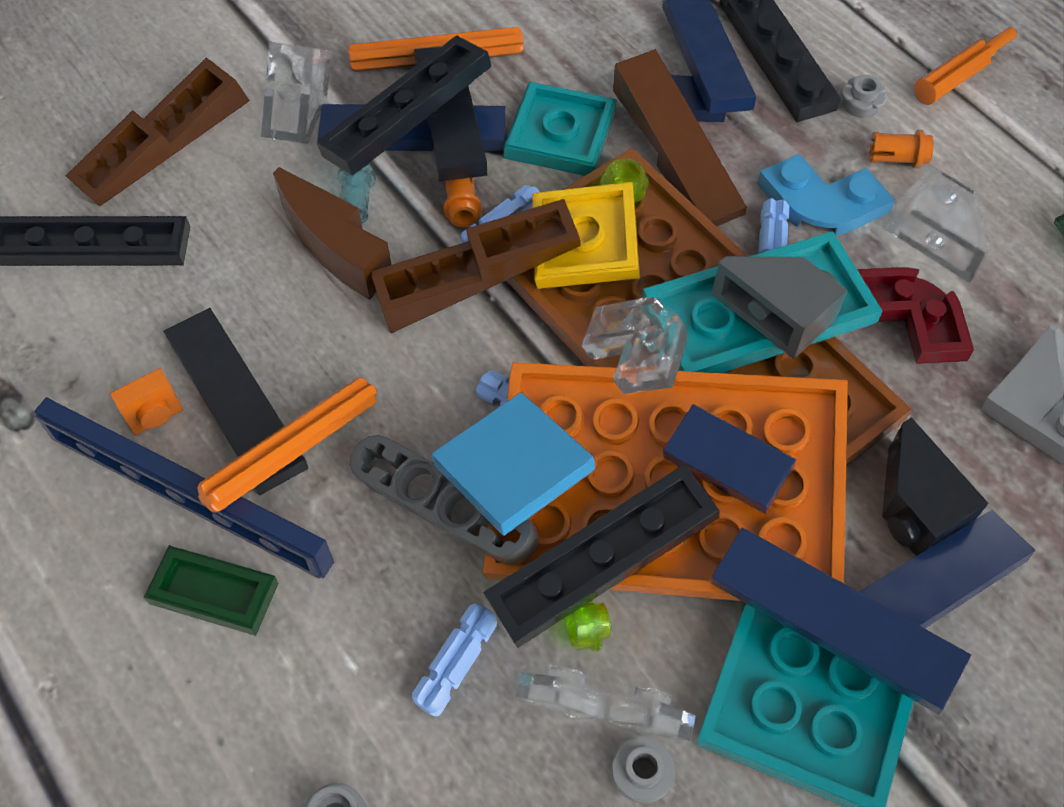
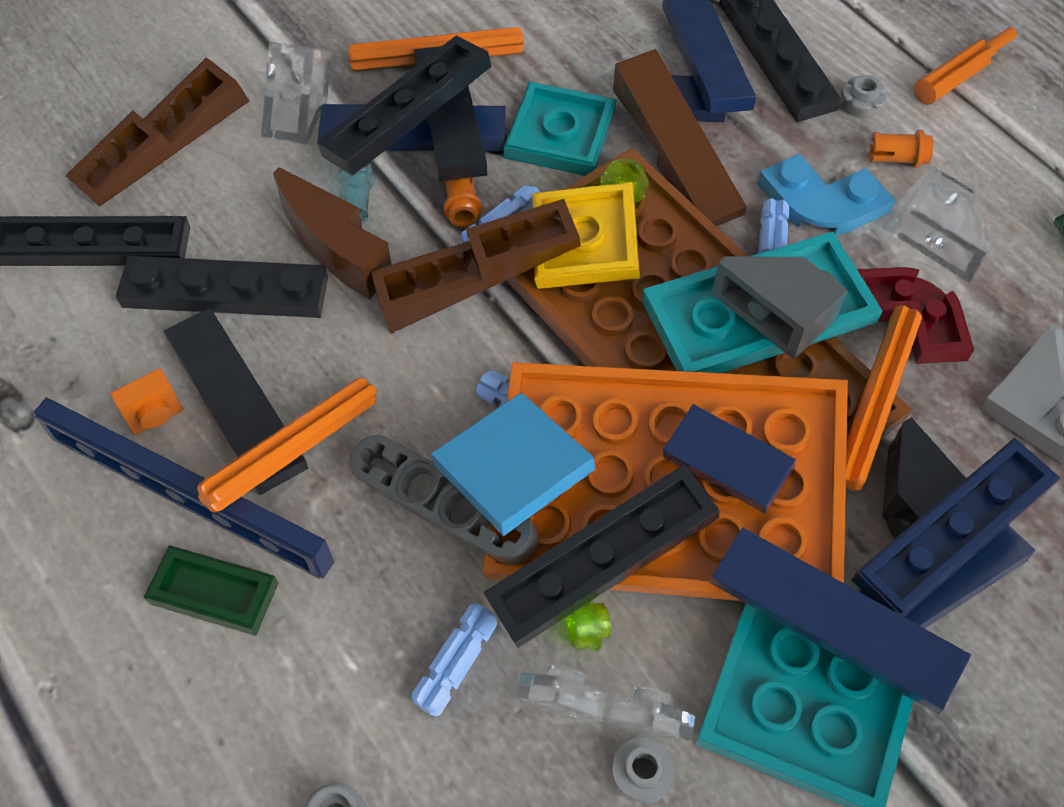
(223, 286): none -> black plate
(646, 338): clear plate -> none
(879, 394): none -> orange axle
(955, 529): none -> dark blue tile

